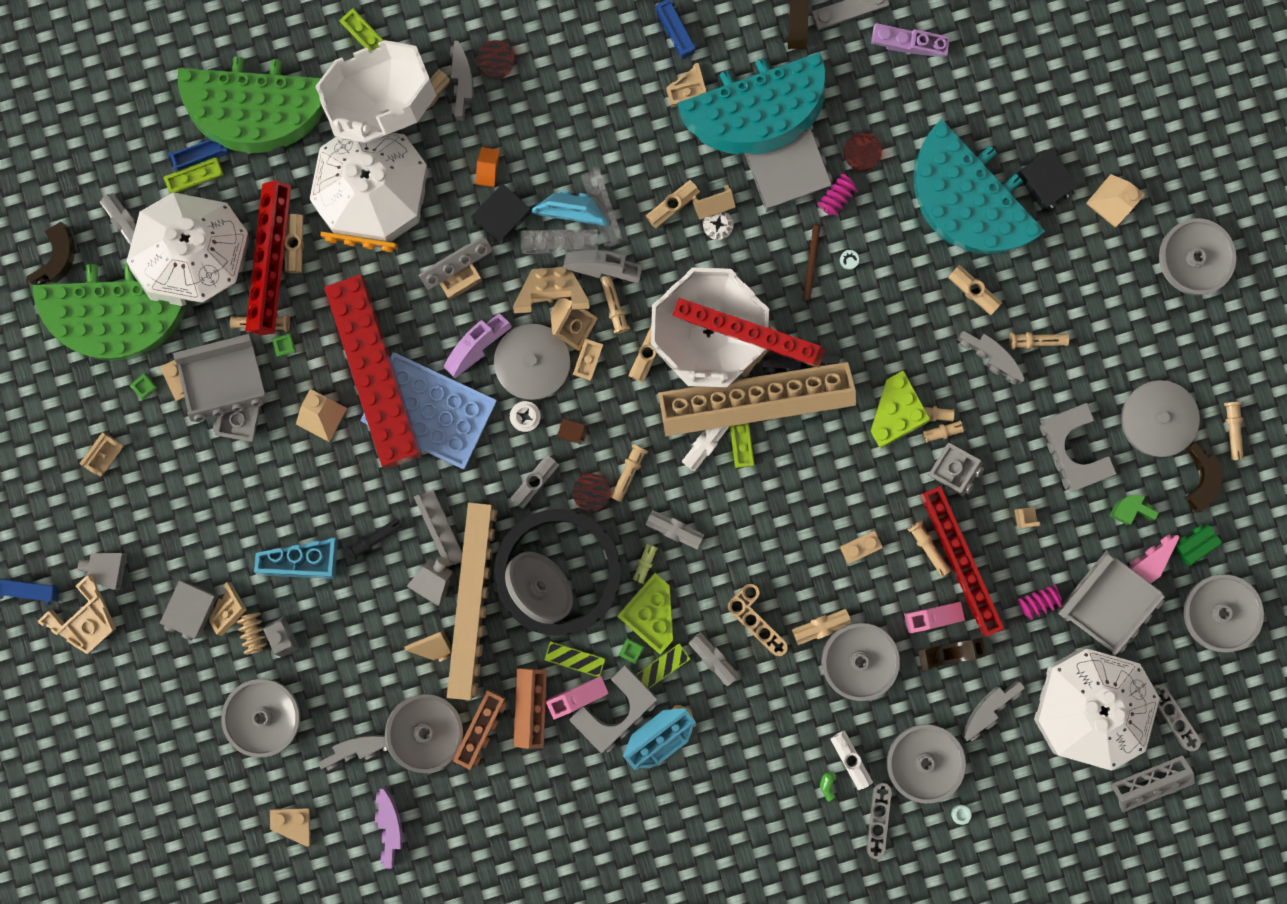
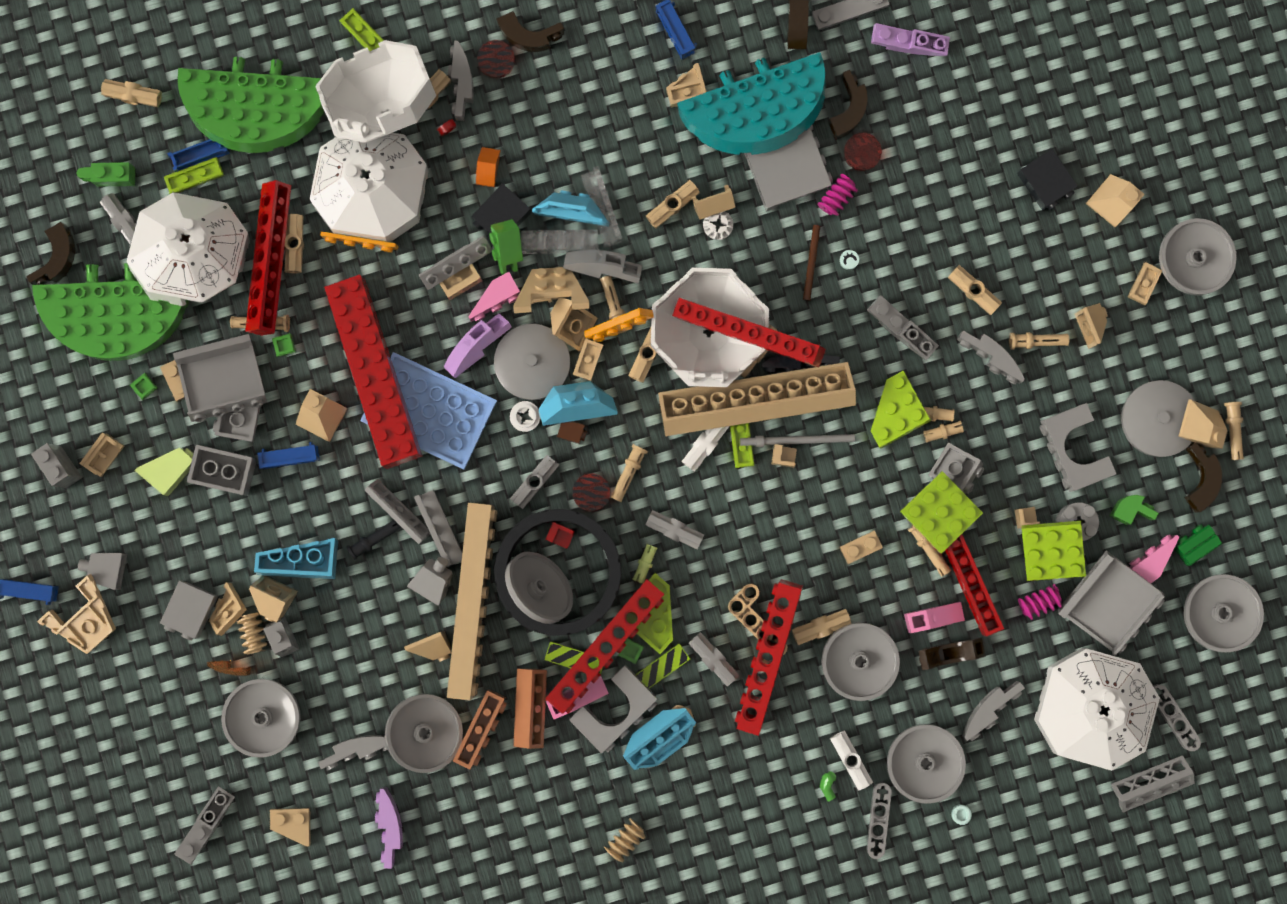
(56, 465): none -> light grey brick
(108, 174): none -> bright green hinge
(131, 93): none -> tan piece
(168, 470): none -> yellowish green slope
(205, 825): none -> light grey slope
(221, 470): none -> light grey brick
(225, 667): none -> clear orange slope
(272, 598): none -> tan slope
(288, 456): none -> blue container
(398, 511): none -> light grey plate
(447, 127): none -> red tile
(498, 293): none -> bright pink slope
(506, 244): none -> bright green hinge
(526, 39): none -> dark brown arch
(560, 535): none -> red panel
(576, 403): none -> medium azure wedge
(620, 323): none -> light orange plate
(625, 841): none -> tan piece
(654, 598): none -> red brick
(754, 723): none -> red brick
(760, 441): none -> light grey bar
(784, 456): none -> tan panel
(847, 121): none -> dark brown arch
(902, 328): none -> light grey slope
(941, 512): none -> lime plate
(966, 200): teal brick -> none
(1053, 550): none -> lime plate
(1082, 512): none -> light grey brick
(1092, 324): none -> tan slope
(1145, 283): none -> tan plate
(1203, 426): none -> tan slope

